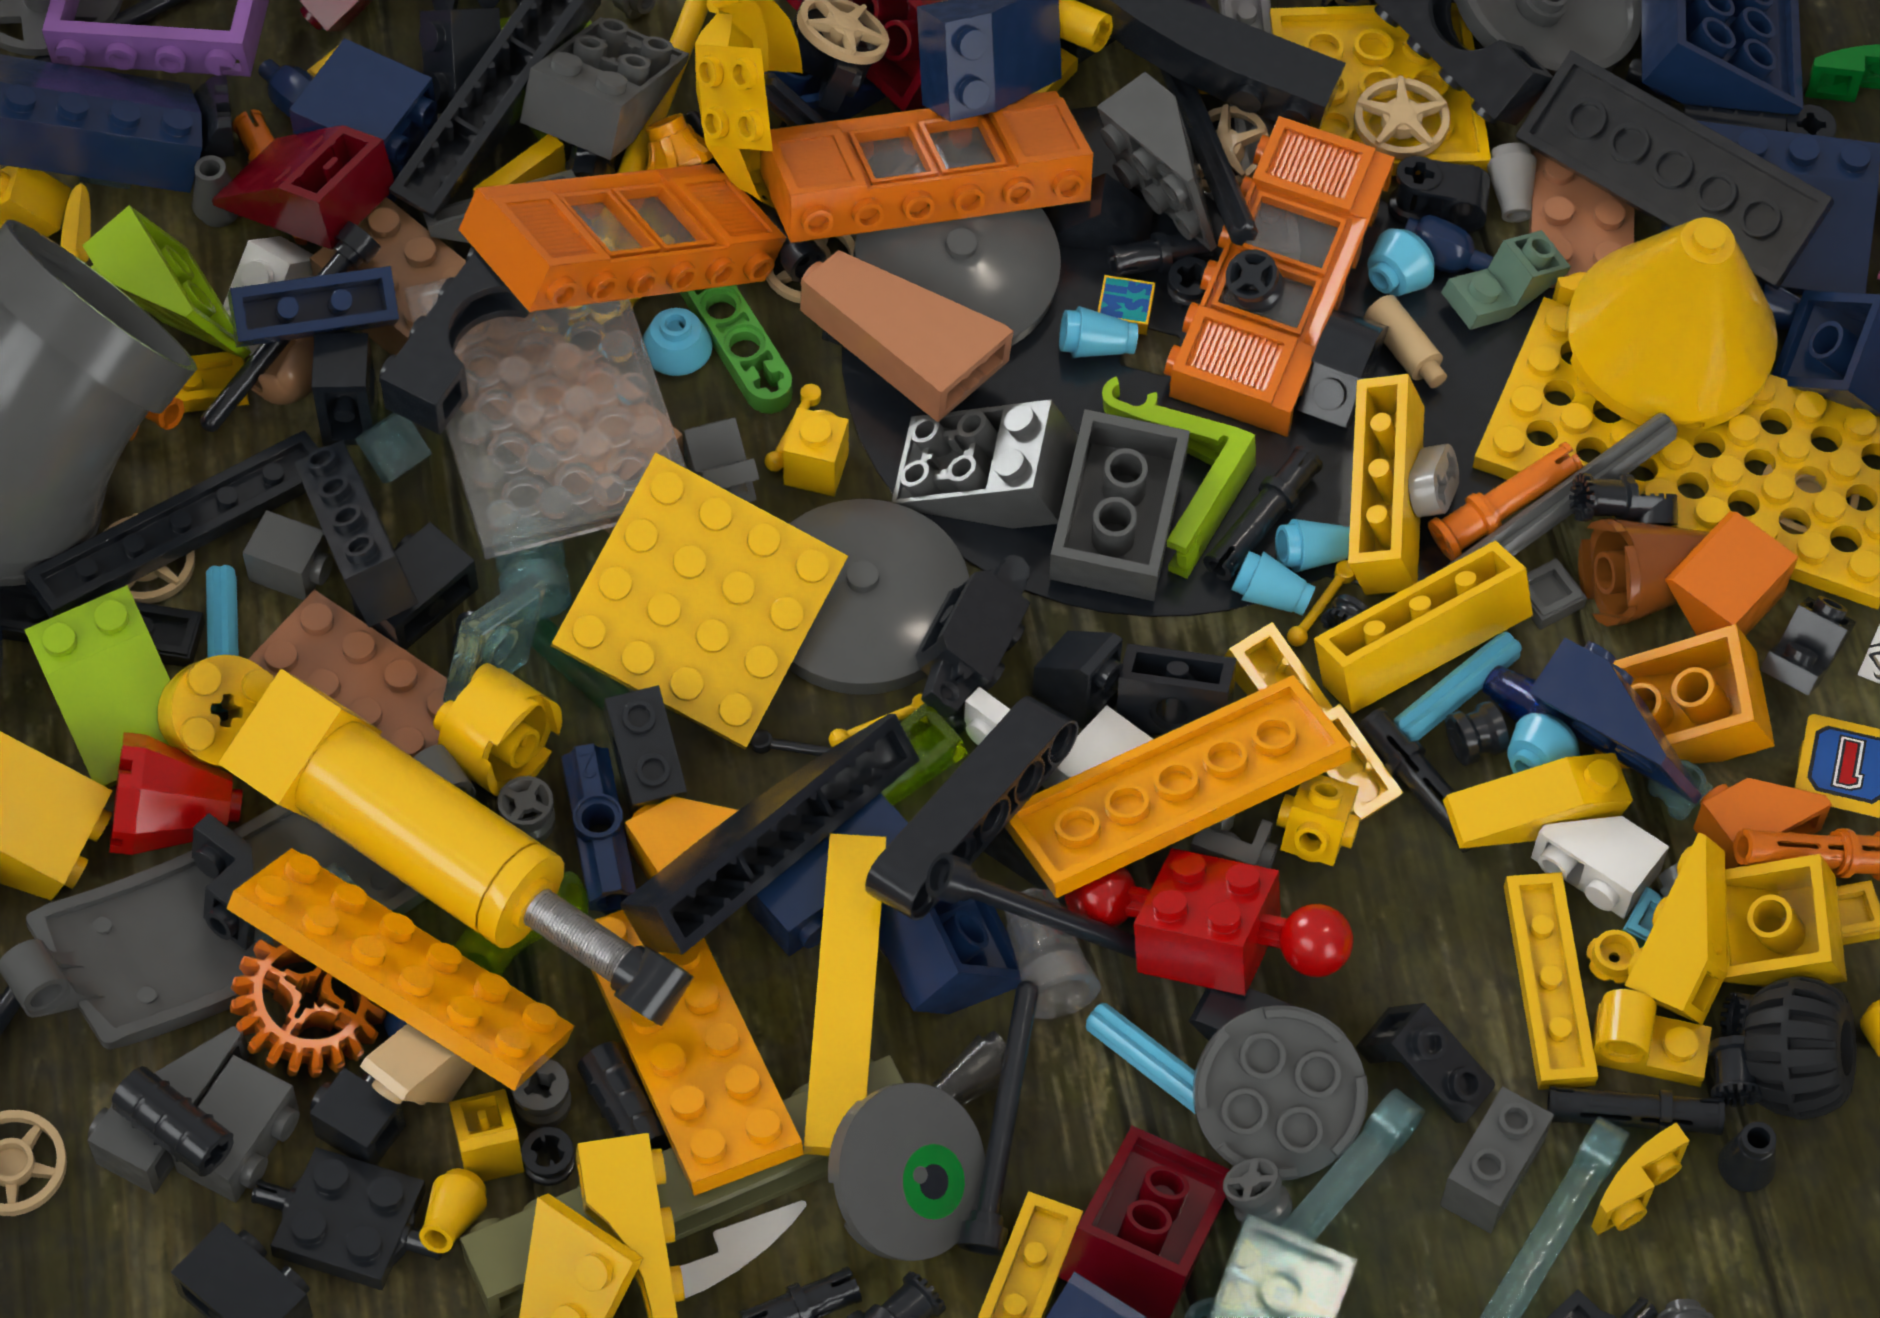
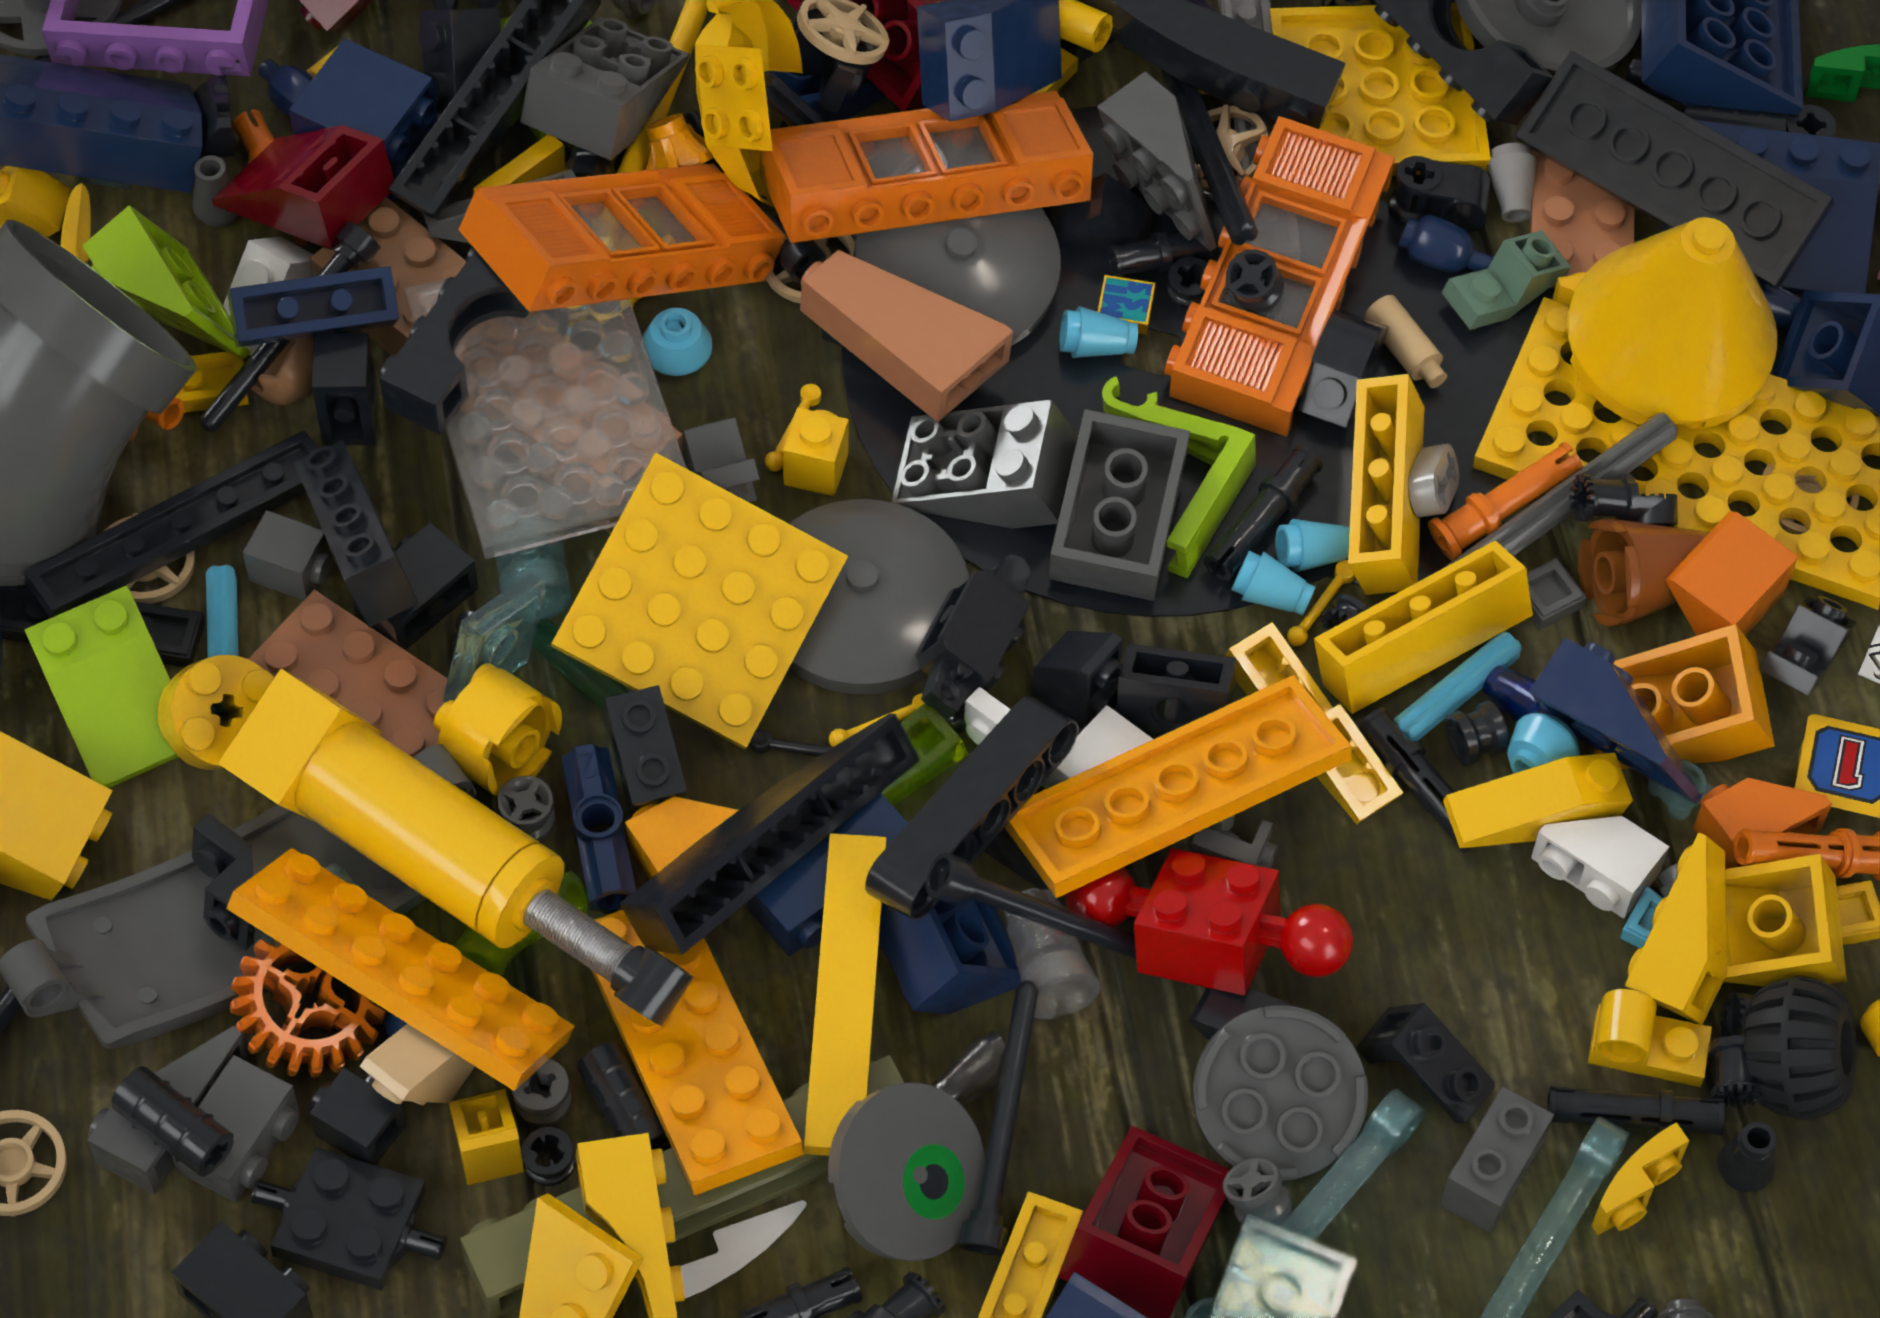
(165, 795): red cone -> none
(393, 447): clear light blue plate -> none
(452, 1208): yellow cone -> none
(739, 327): bright green beam -> none
(1142, 1052): medium azure axle -> none
(1319, 819): yellow brick -> none
(1400, 263): medium azure cone -> none
(1402, 117): tan wheel -> none
(1550, 981): yellow plate -> none
(1611, 943): yellow plate -> none

